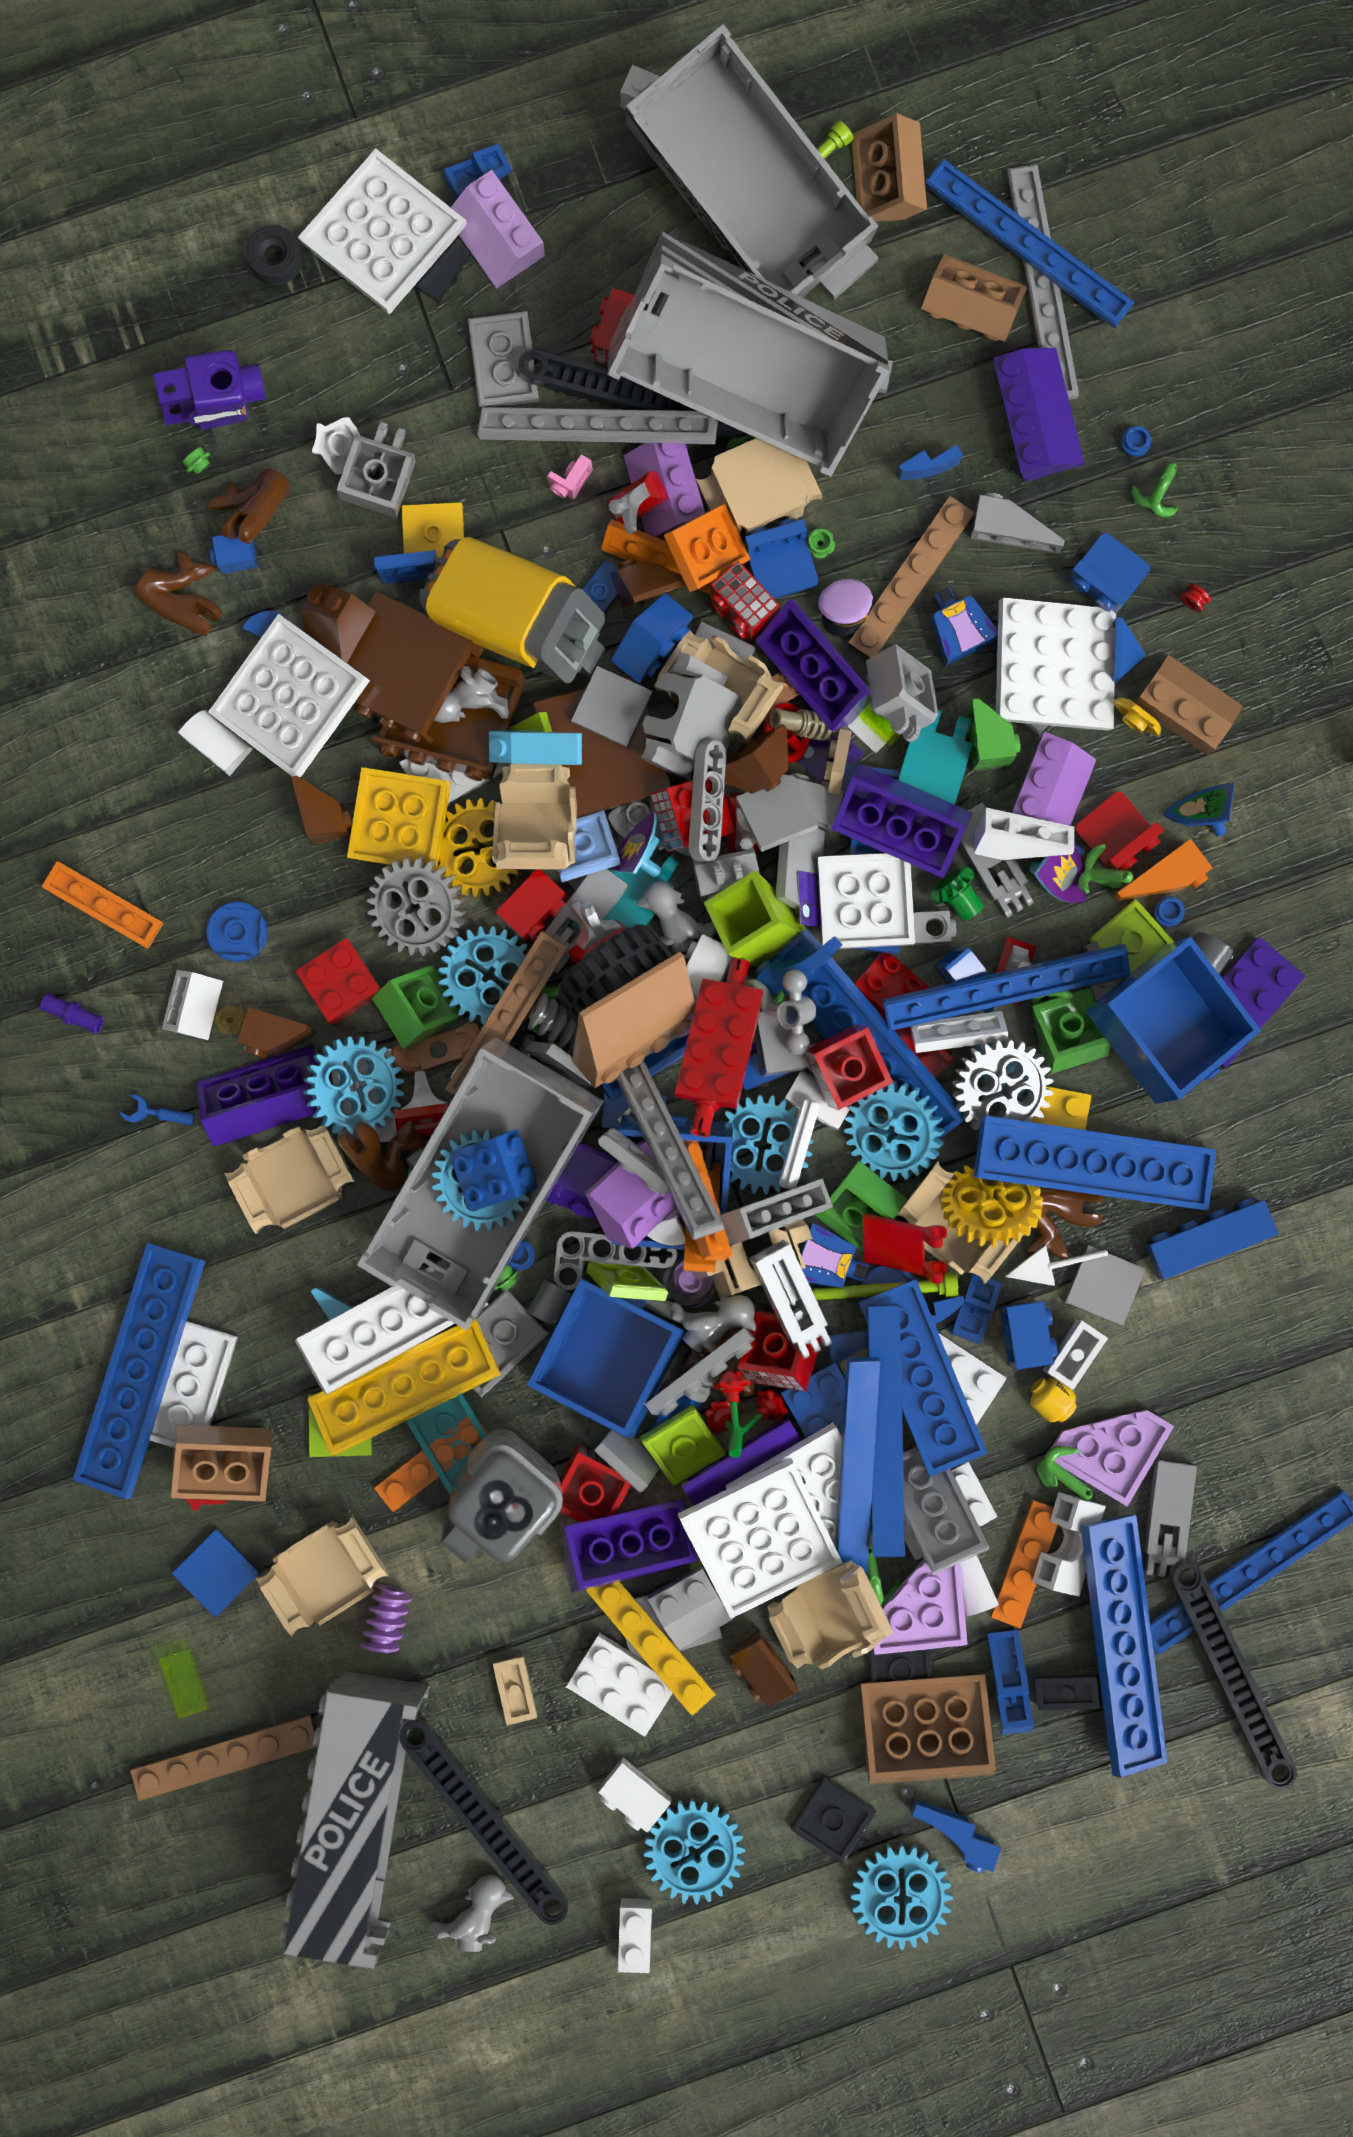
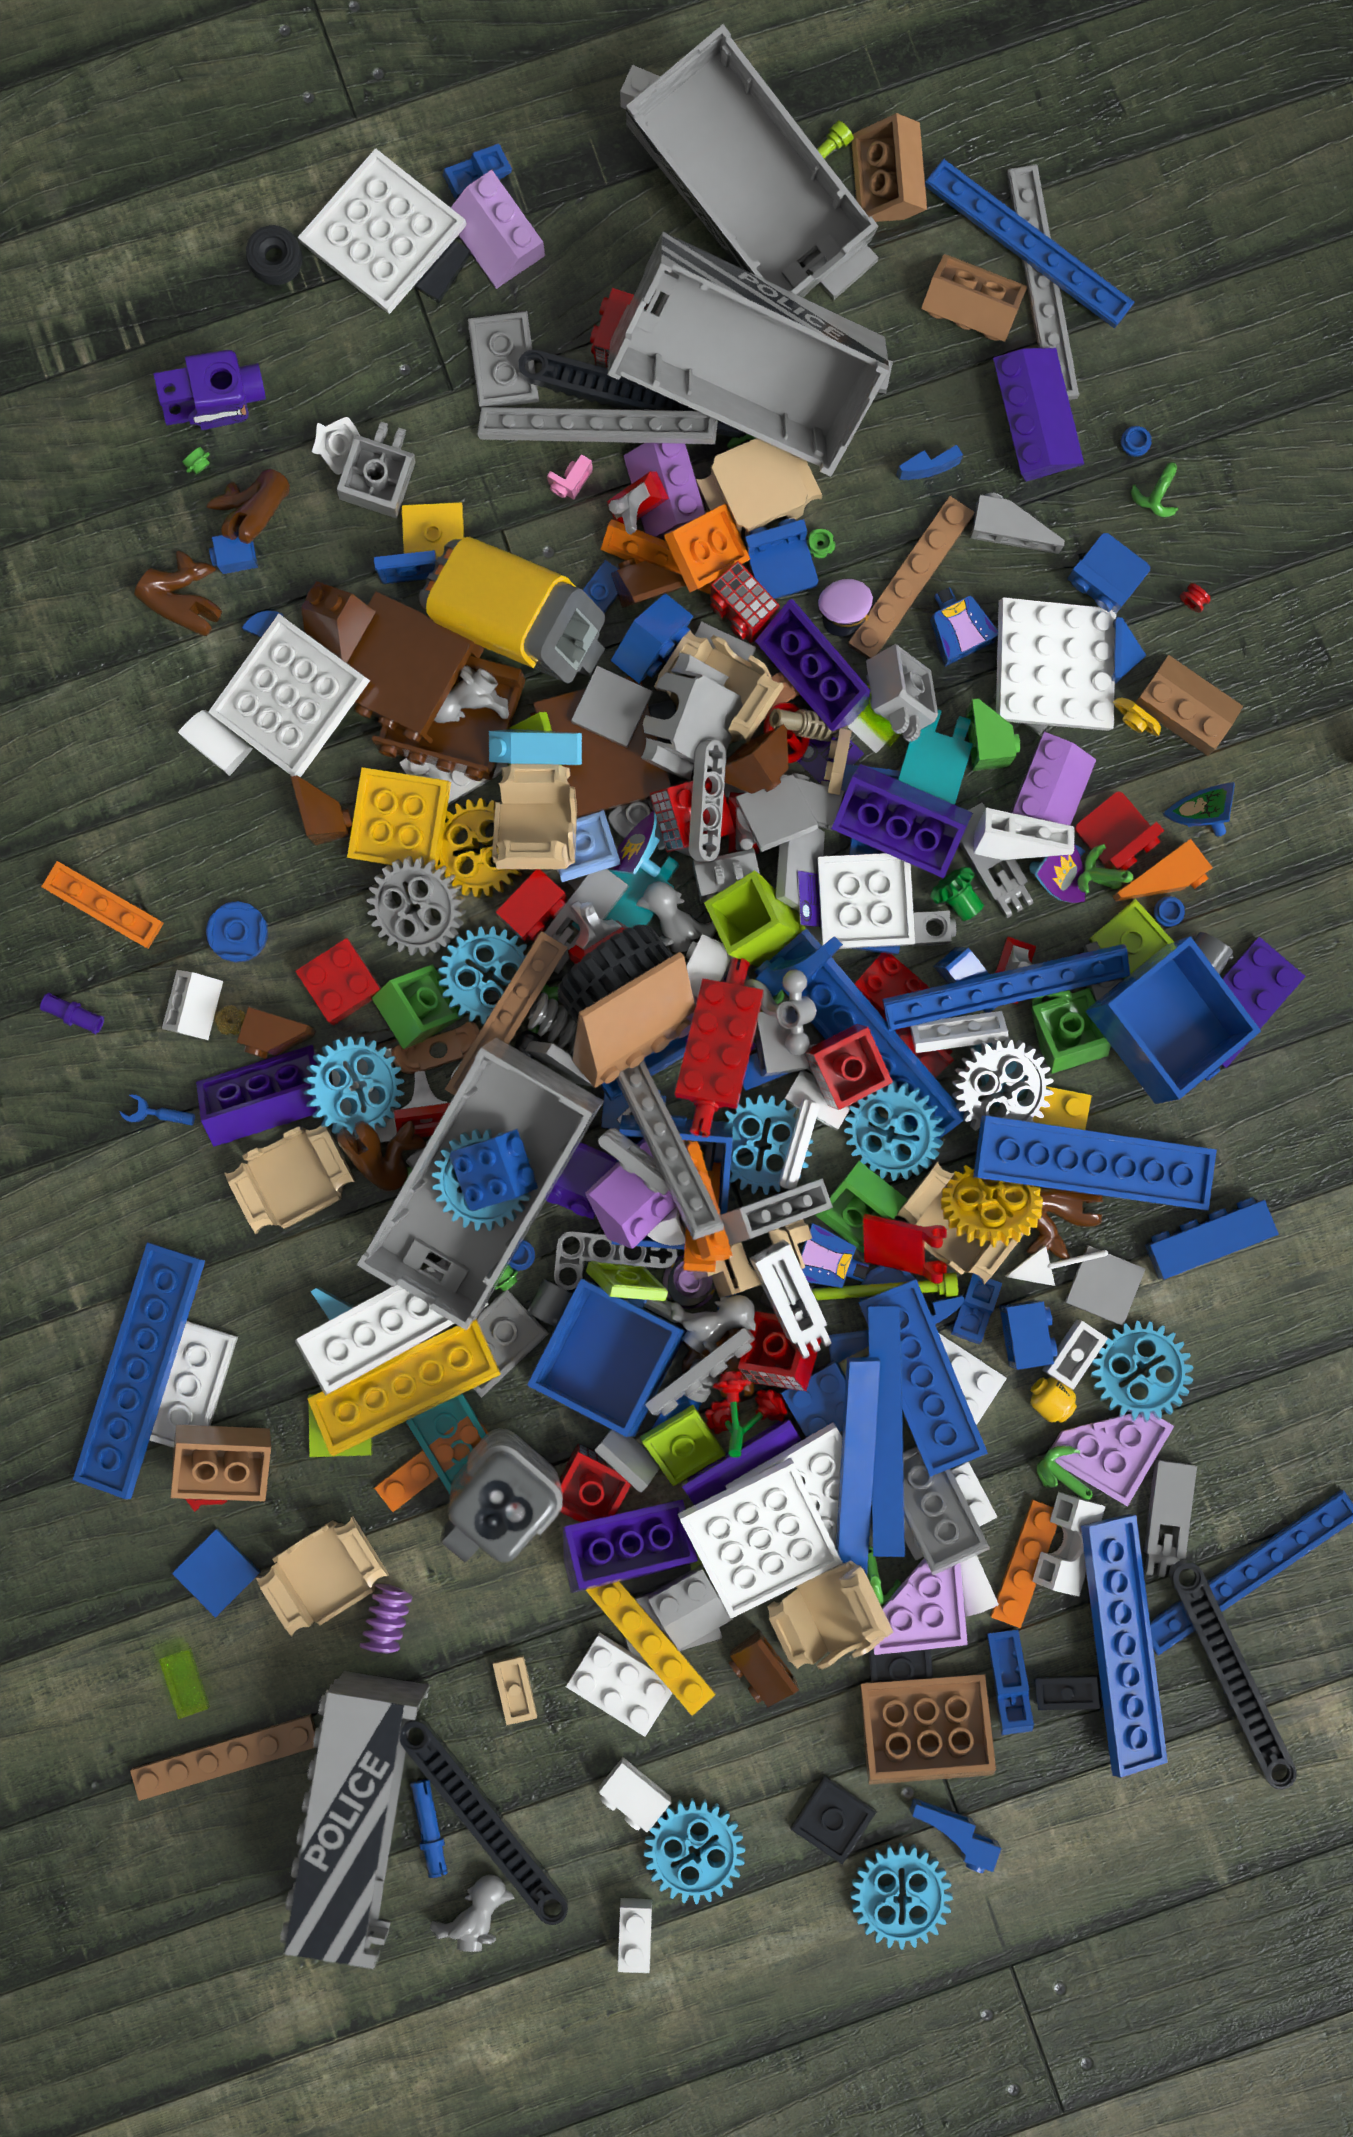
(429, 1829): none -> blue pin
(1159, 1394): none -> medium azure gear

